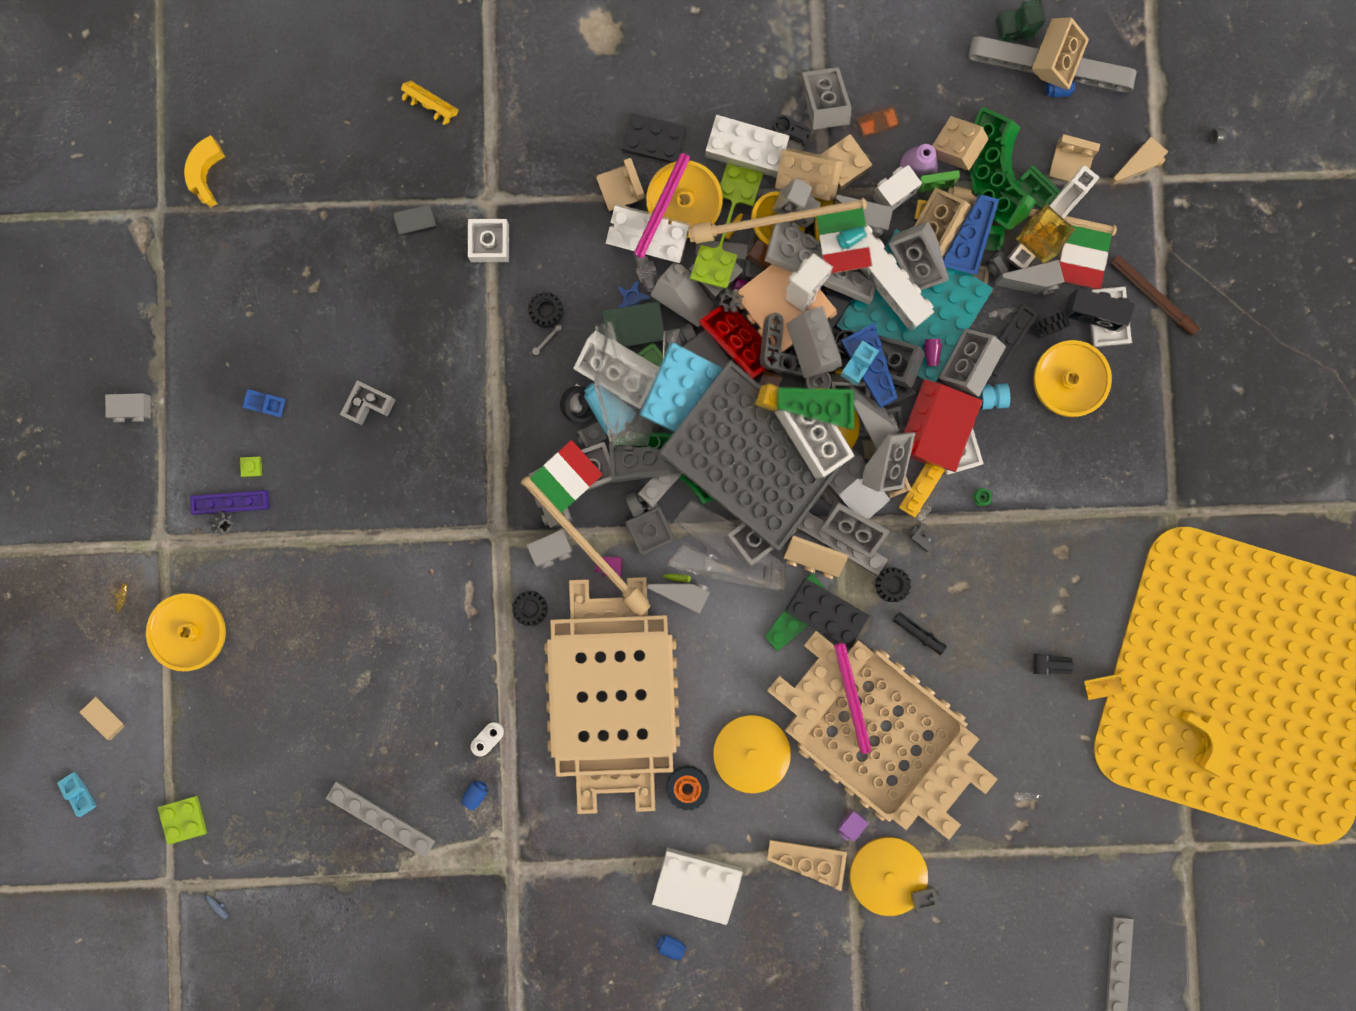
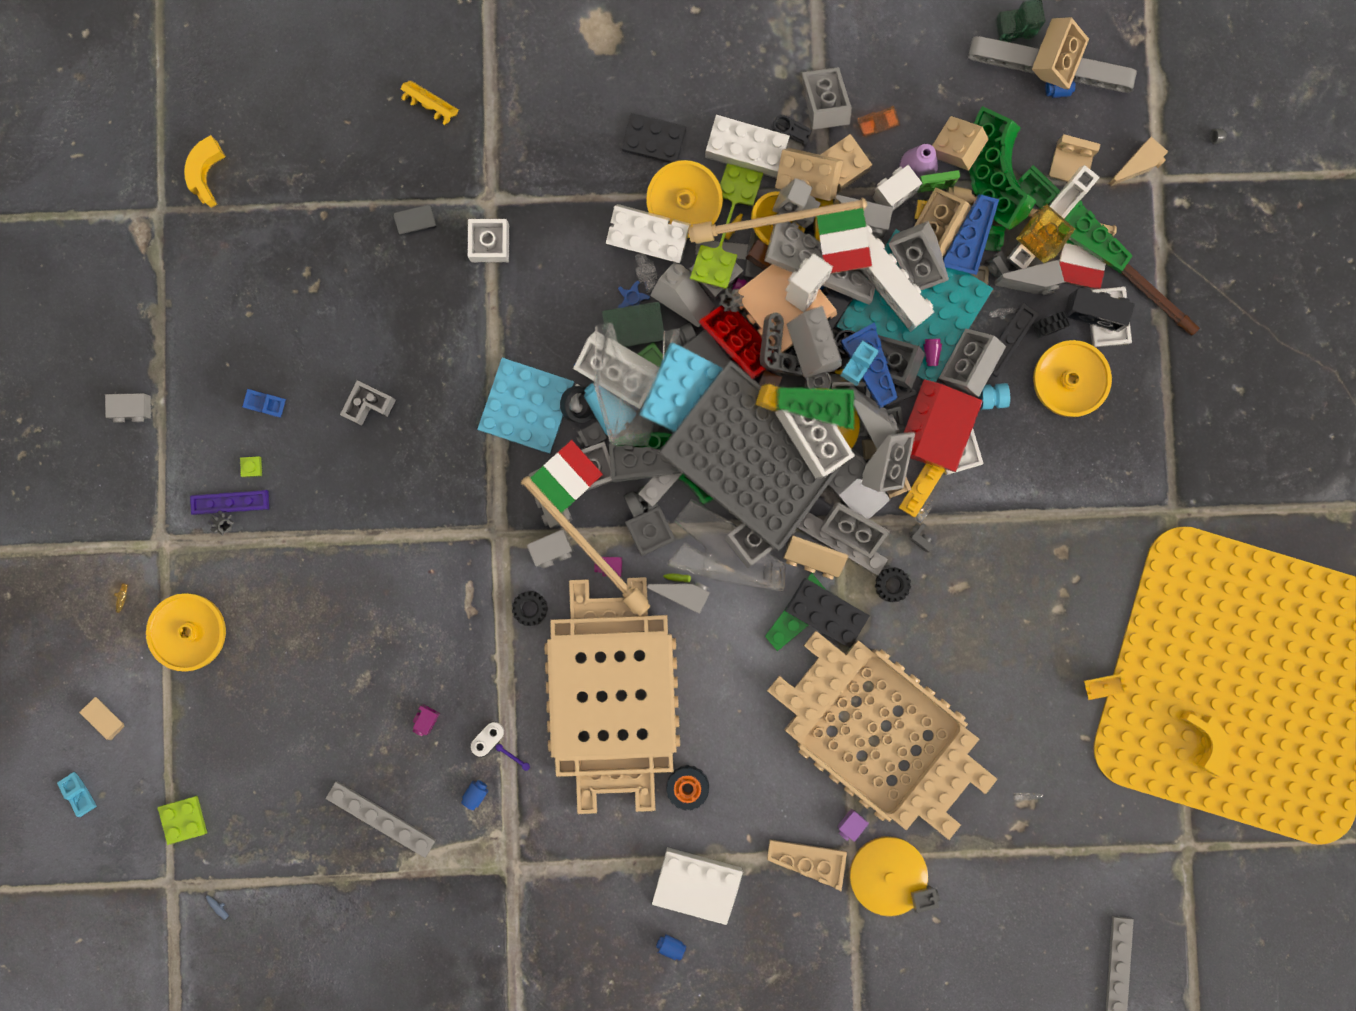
(425, 720): none -> magenta brick
(524, 406): none -> medium azure plate
(525, 766): none -> dark purple hinge
(536, 351): light grey hinge -> none
(545, 298): black tyre -> none
(621, 186): tan bracket -> none
(661, 205): dark pink axle -> none
(751, 754): yellow dish -> none
(850, 237): teal cone -> none
(852, 698): dark pink axle -> none
(915, 630): black pin -> none
(987, 497): green plate -> none
(1046, 664): black piece -> none
(1096, 239): none -> green wing

